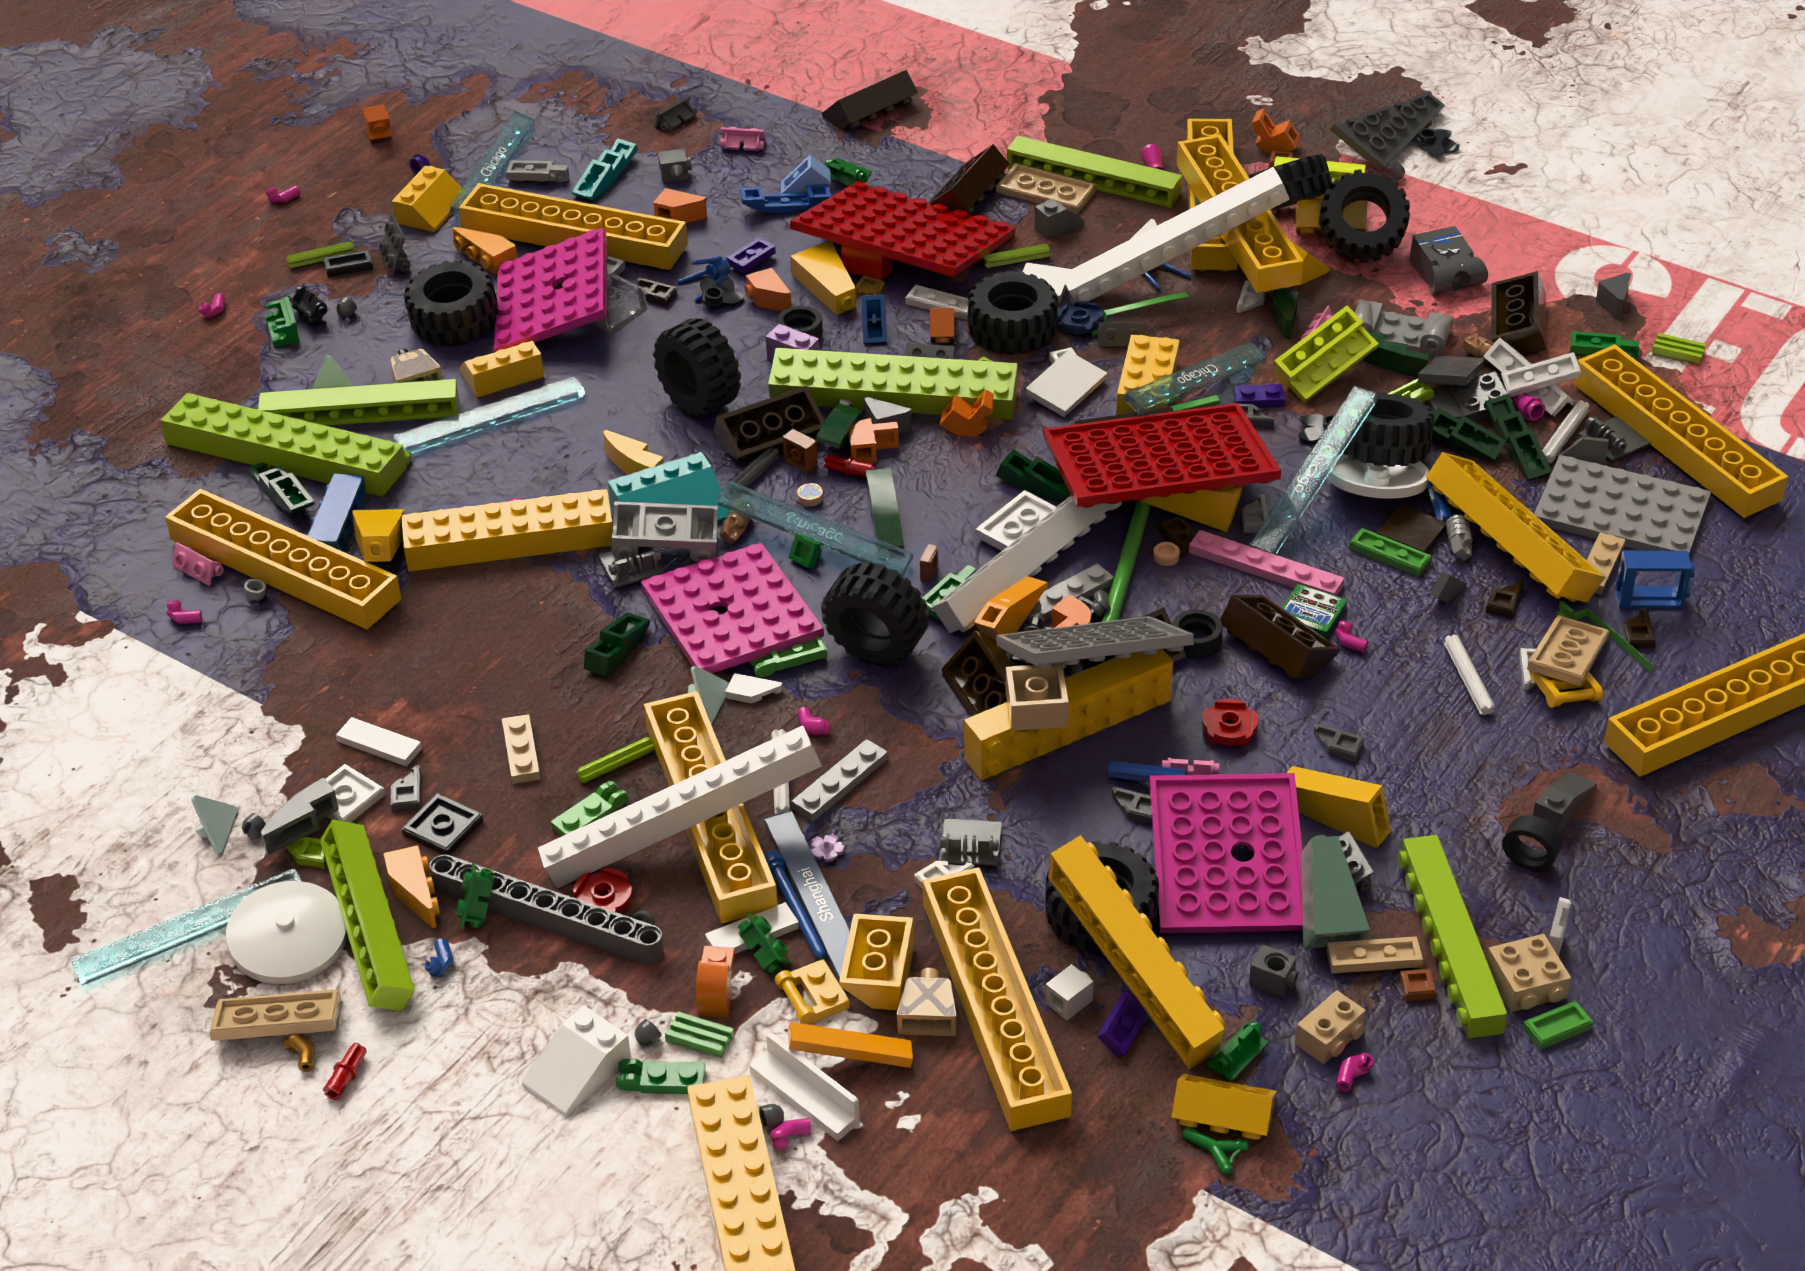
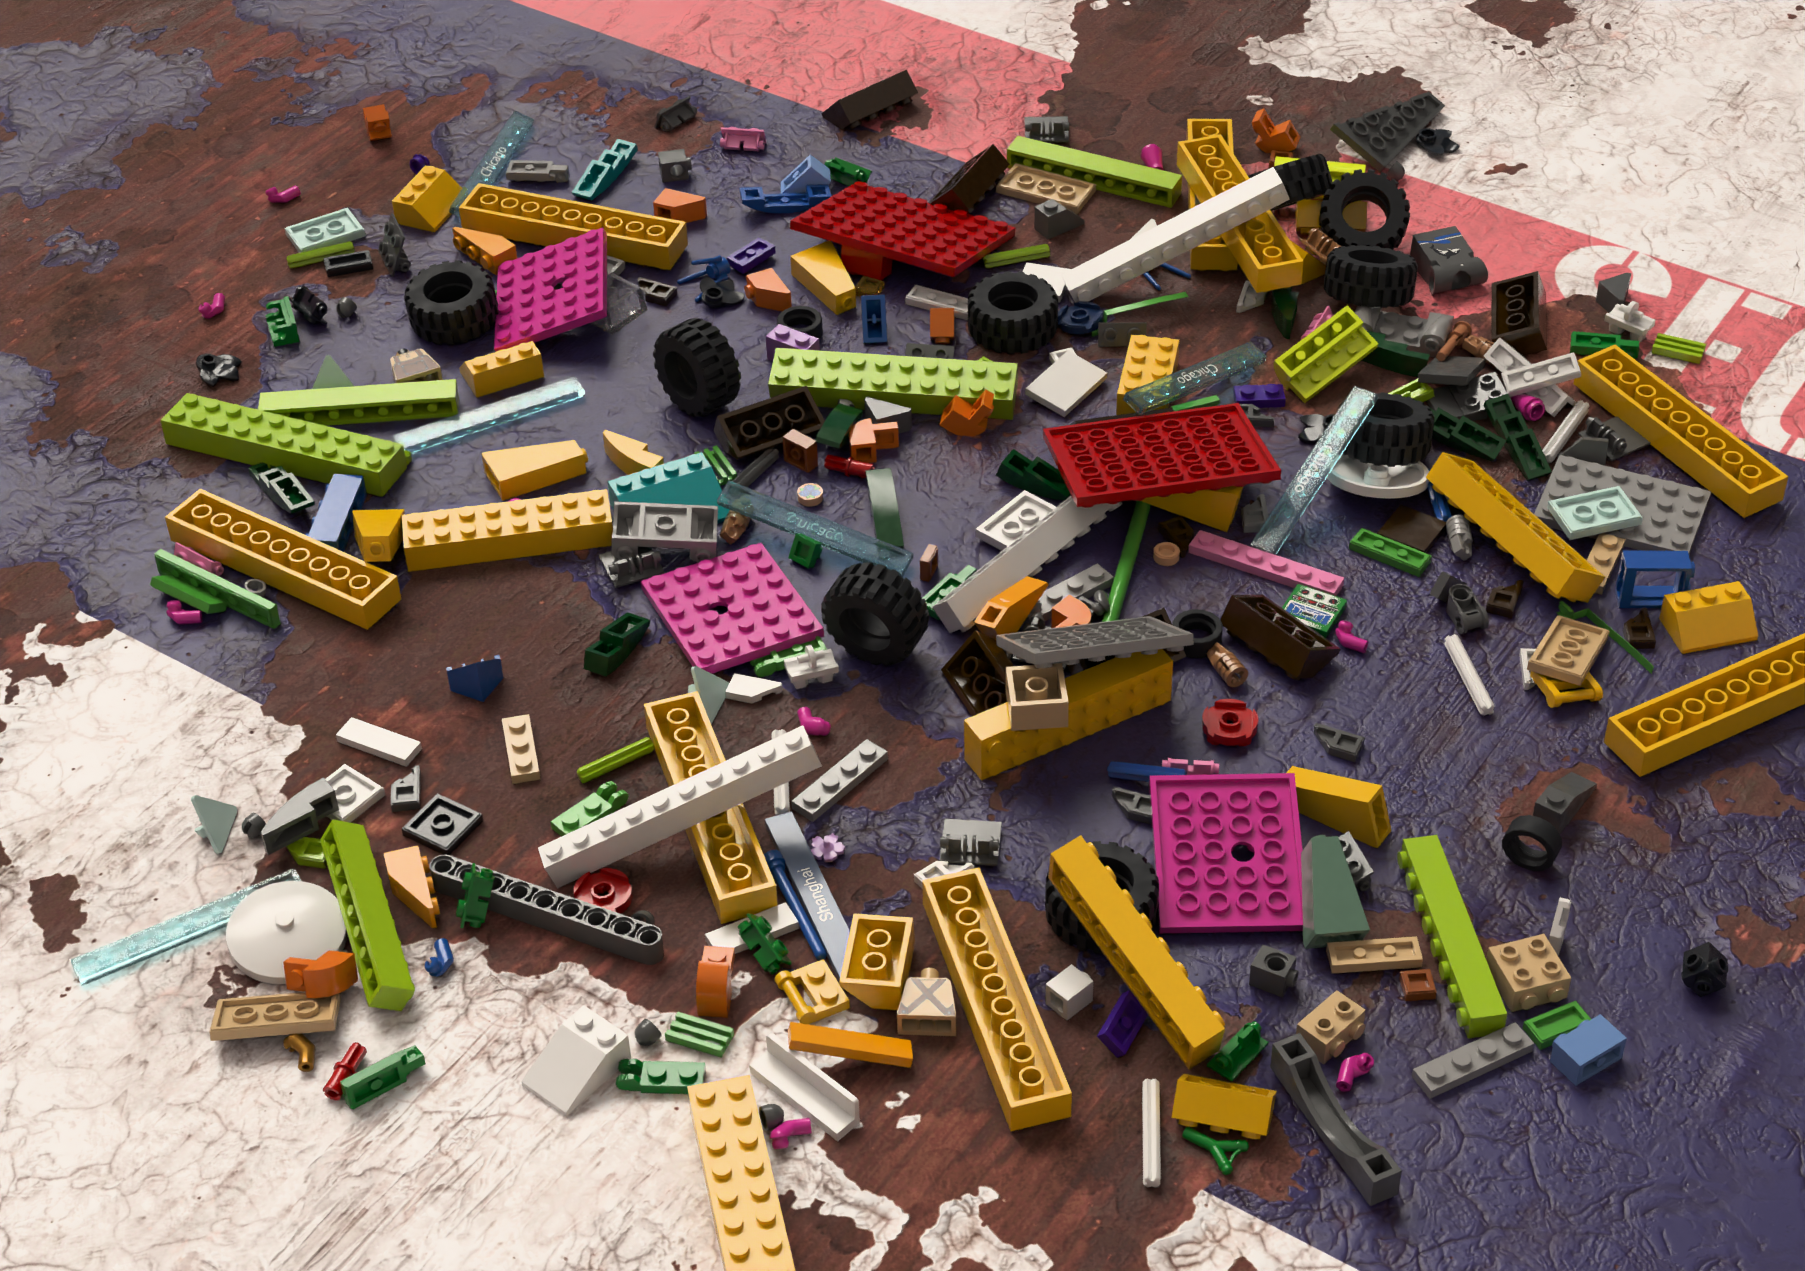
(188, 594): none -> bright green tile
(217, 367): none -> black plate
(236, 596): none -> bright green tile
(321, 977): none -> orange brick
(325, 231): none -> light aqua tile
(381, 1076): none -> green hinge
(476, 679): none -> blue slope
(533, 467): none -> yellow slope
(709, 455): none -> bright green tile
(811, 665): none -> white hips
(1047, 129): none -> dark grey hinge
(1151, 1133): none -> white axle
(1227, 665): none -> medium nougat hinge
(1319, 244): none -> medium nougat hinge
(1363, 1160): none -> dark grey arch
(1370, 276): none -> black tyre
(1460, 331): none -> nougat pin
(1465, 609): none -> dark grey piece
(1472, 1060): none -> light grey plate
(1587, 1049): none -> medium blue brick
(1594, 512): none -> light aqua tile
(1629, 319): none -> white hips
(1704, 969): none -> black brick
(1709, 617): none -> yellow slope

